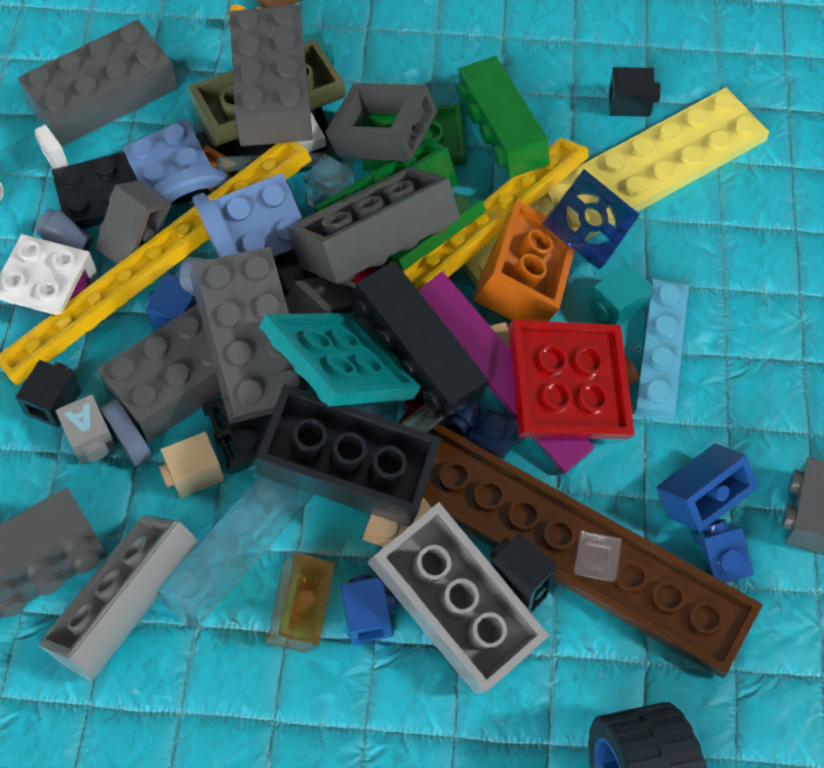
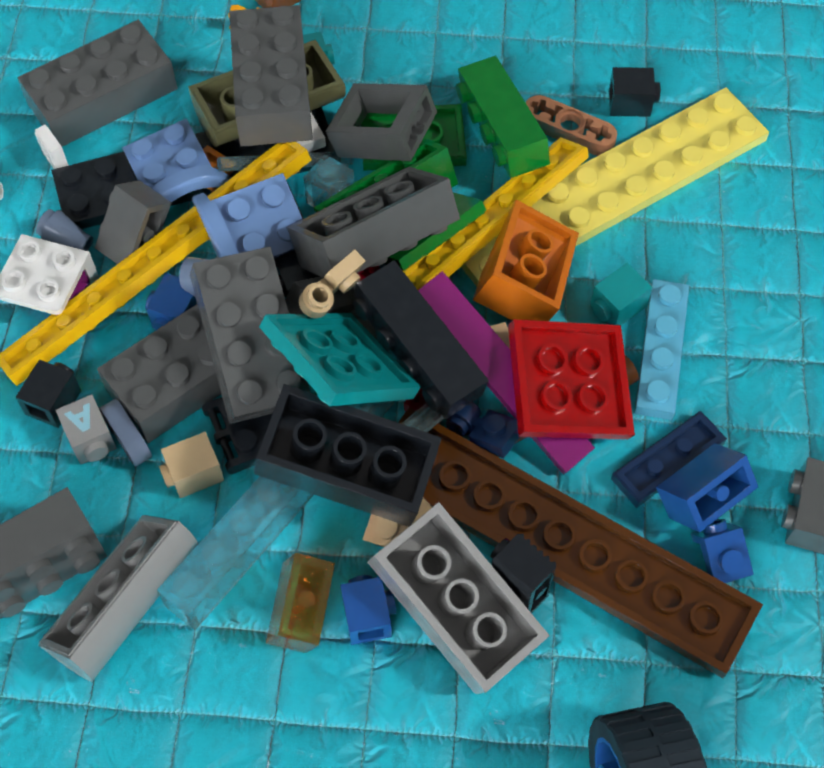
(341, 277): none -> tan plate
(566, 113): none -> nougat beam
(597, 556): clear tile -> none
(623, 214): clear blue piece -> none
(665, 457): none -> dark blue tile

